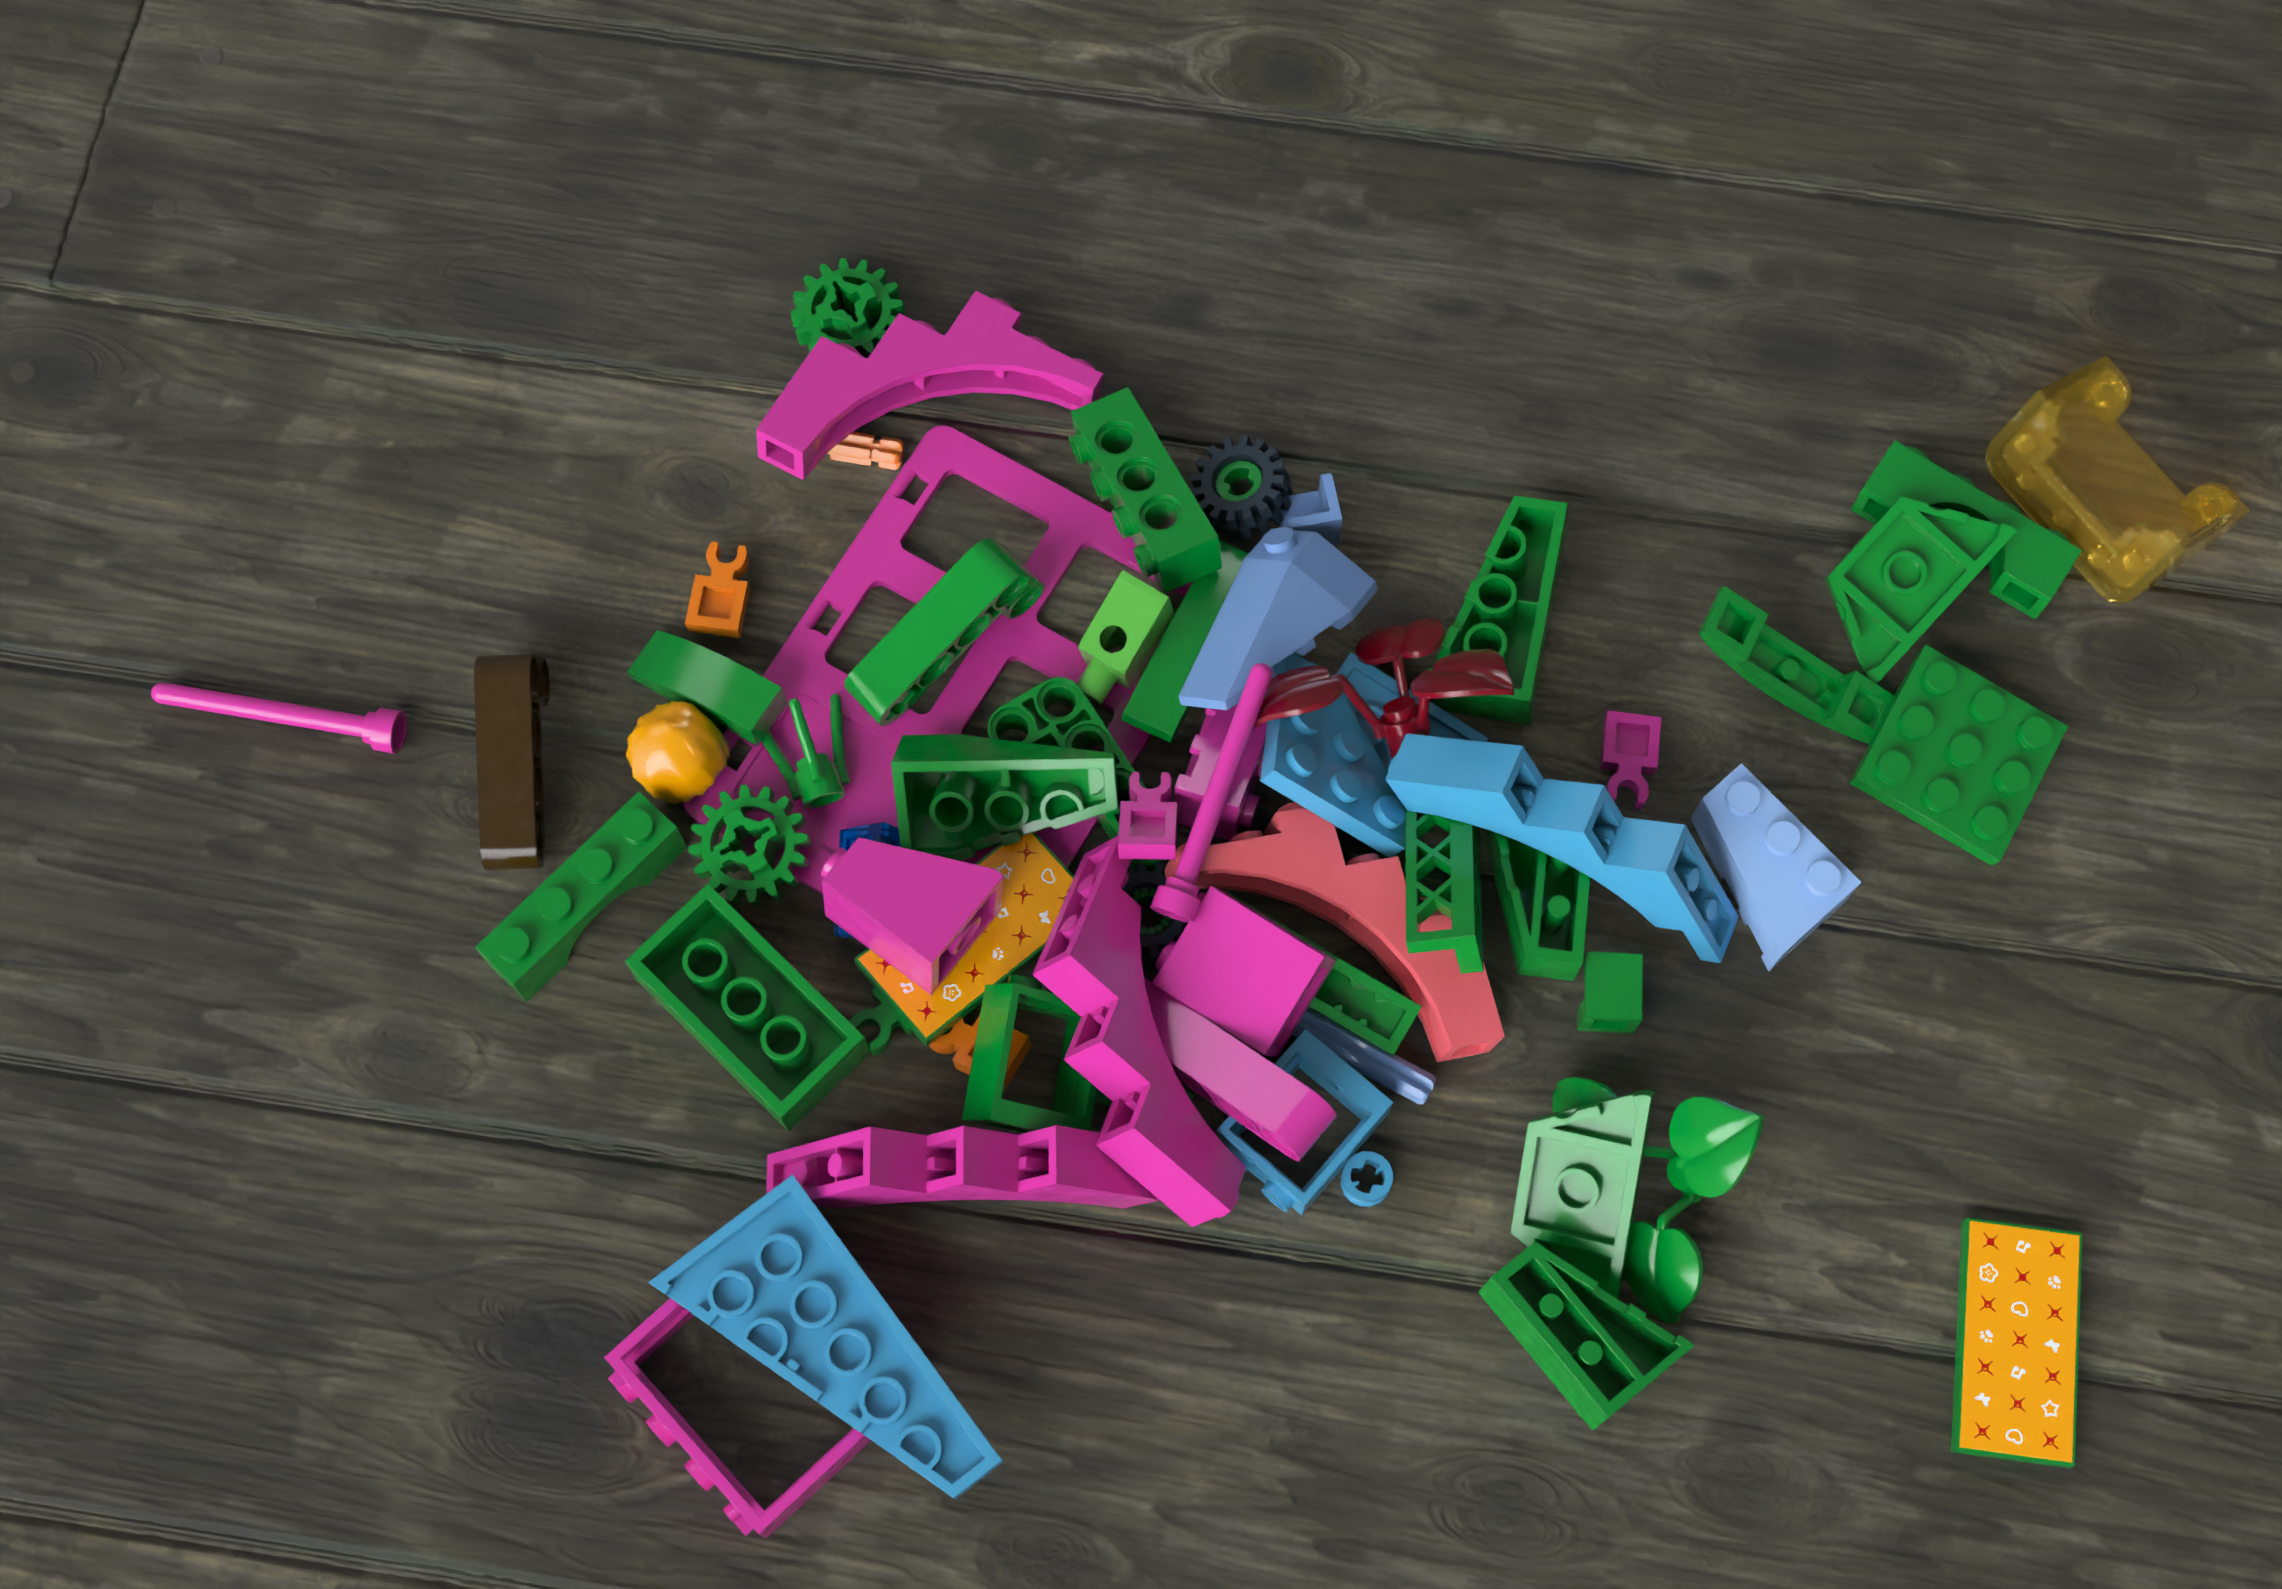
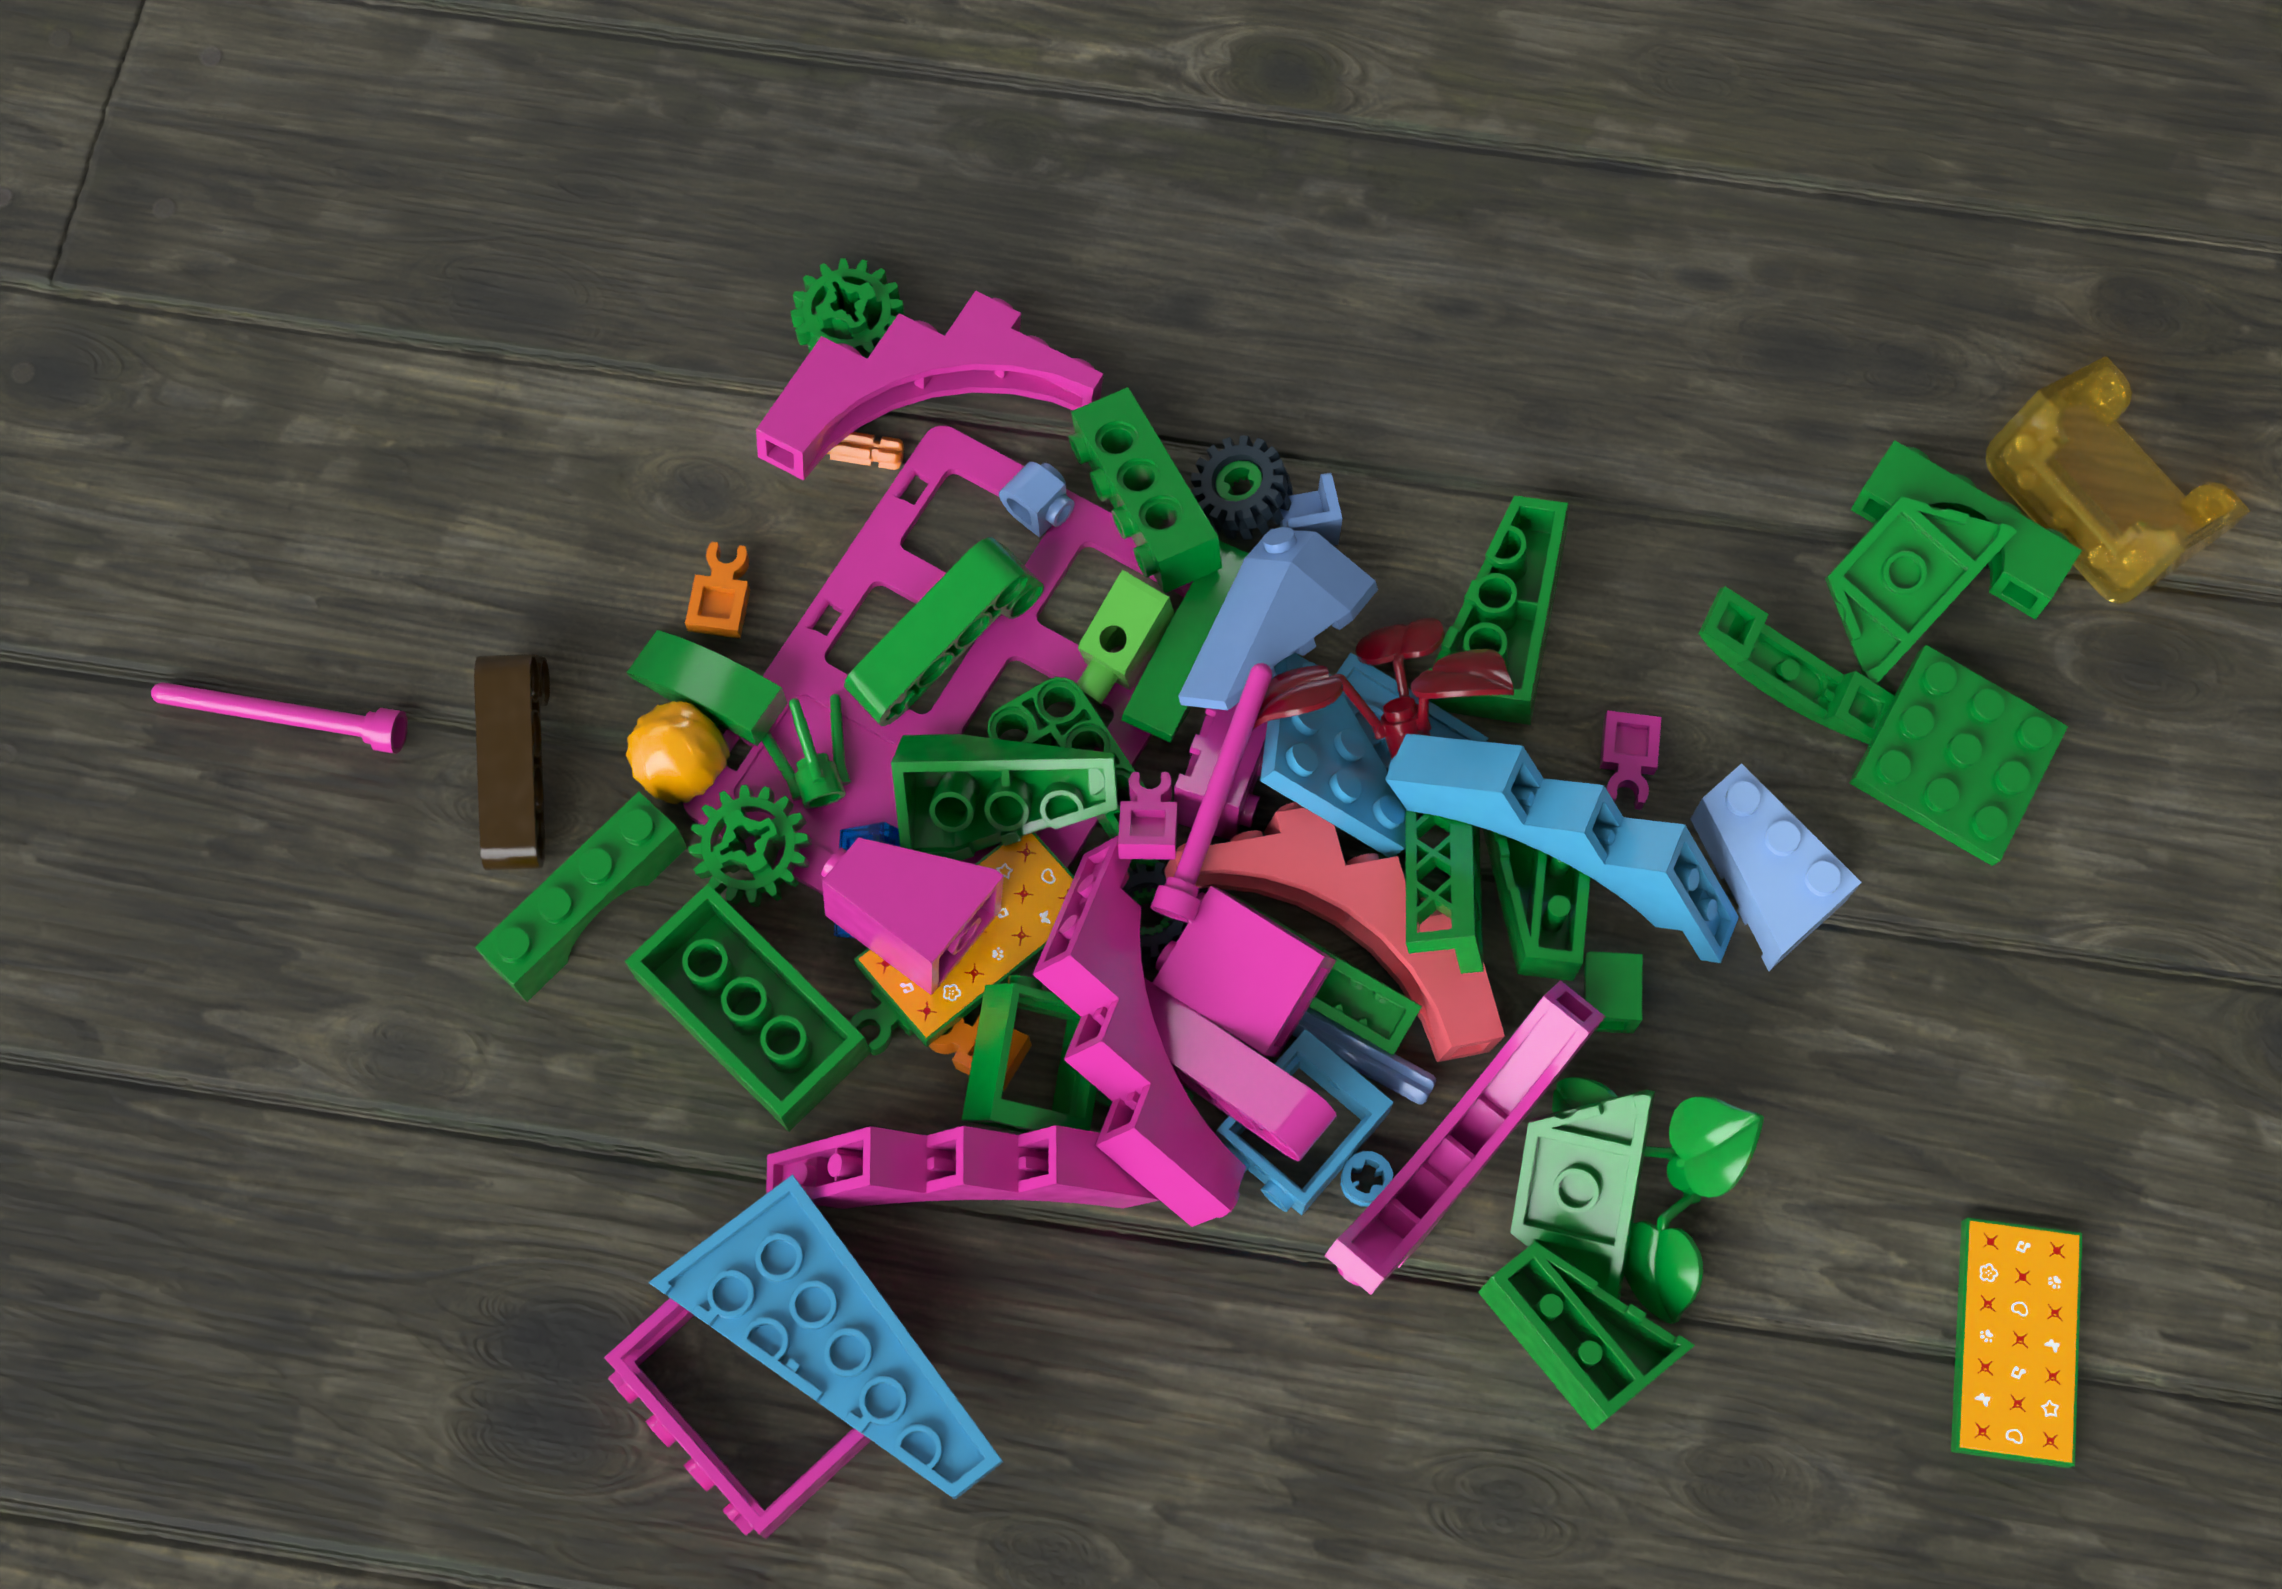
(1037, 497): none -> medium blue plate
(1465, 1139): none -> dark pink arch

